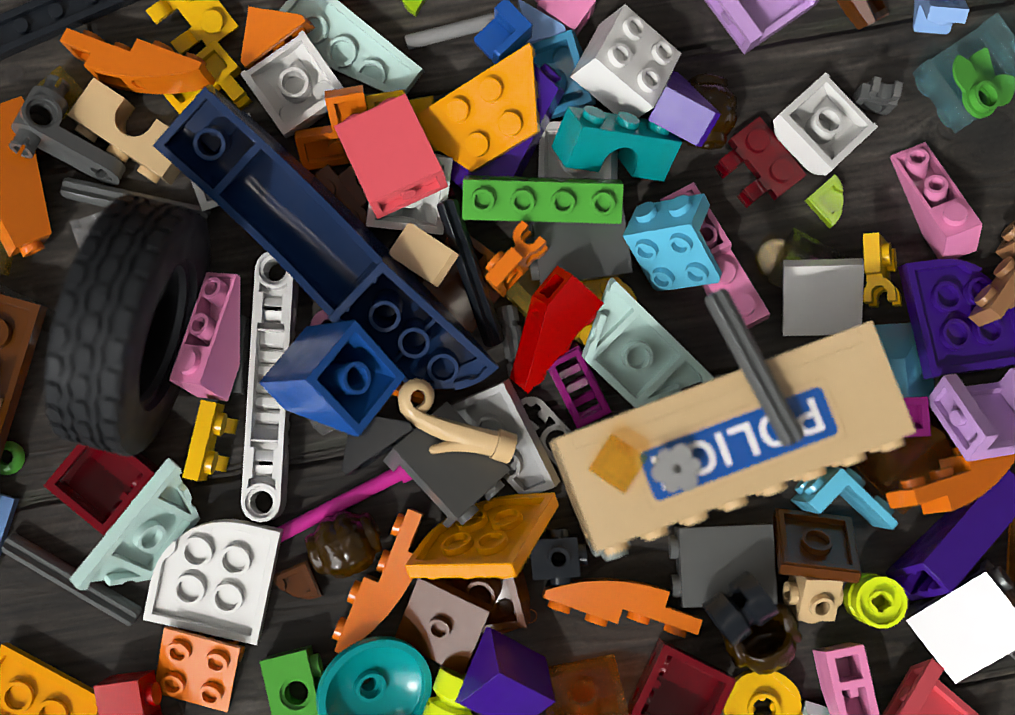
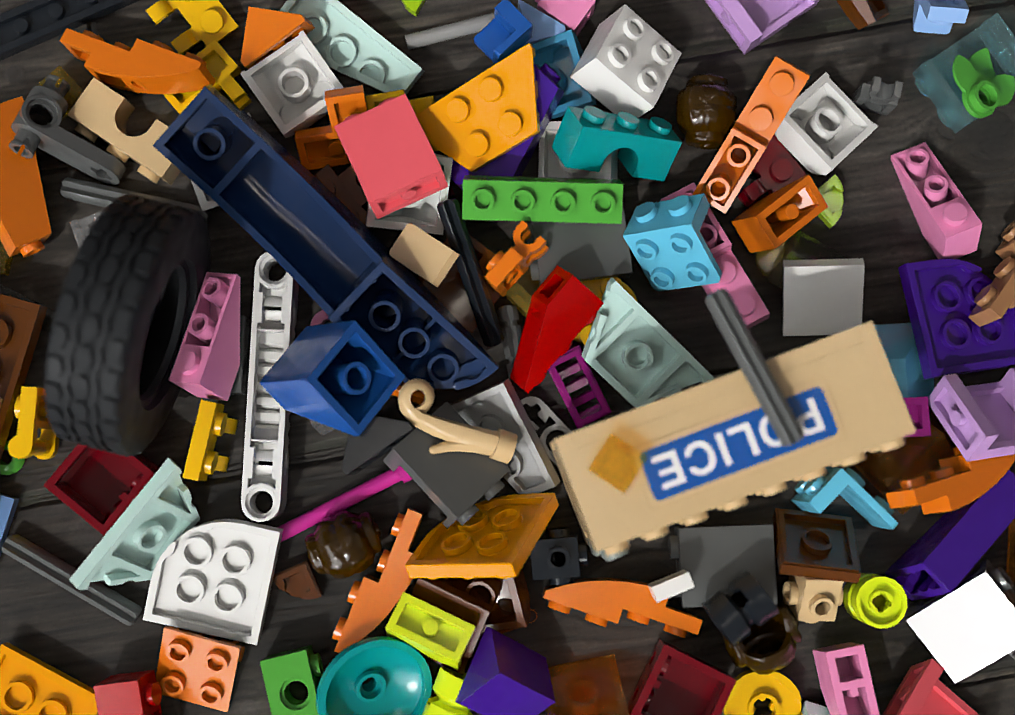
(31, 415): none -> yellow plate
(430, 630): none -> neon yellow panel
(671, 585): none -> white tile
(684, 111): slope -> none
(688, 467): light grey plant -> none
(751, 133): none -> orange slope
(779, 215): none -> orange slope
(878, 263): yellow plate -> none

